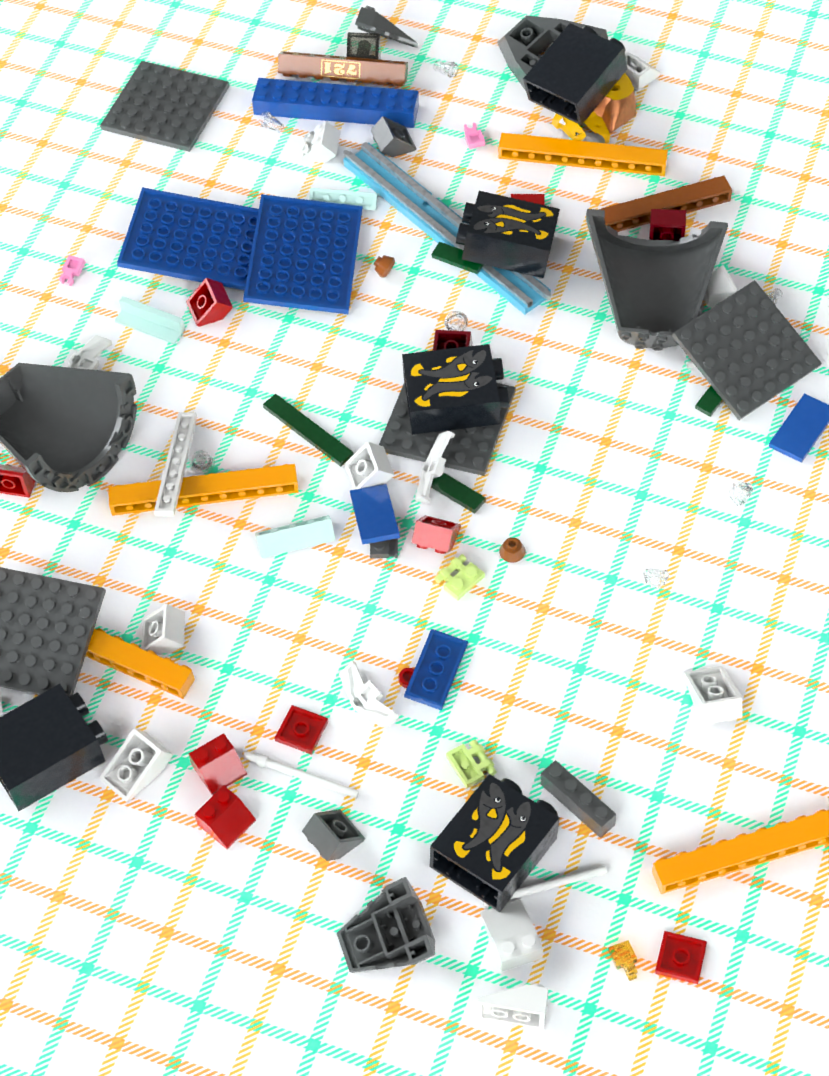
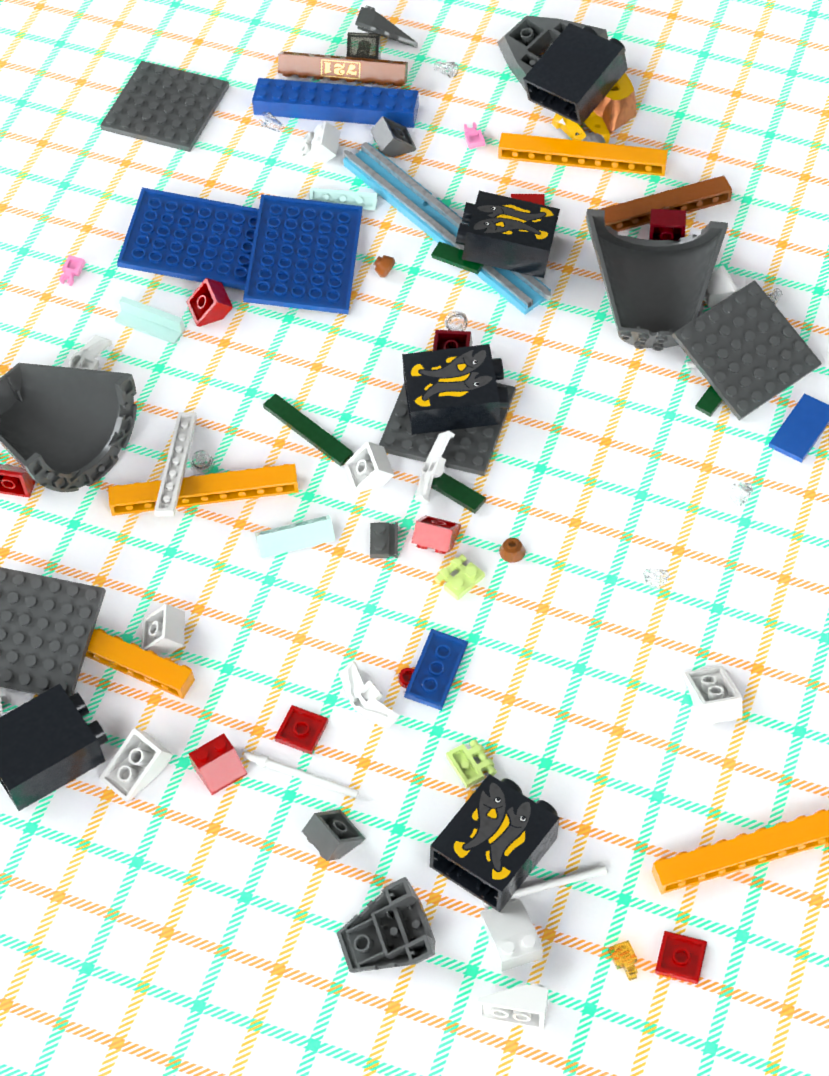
(224, 817): red slope -> none
(374, 514): blue tile -> none
(578, 799): dark grey brick -> none
(640, 71): white slope -> none

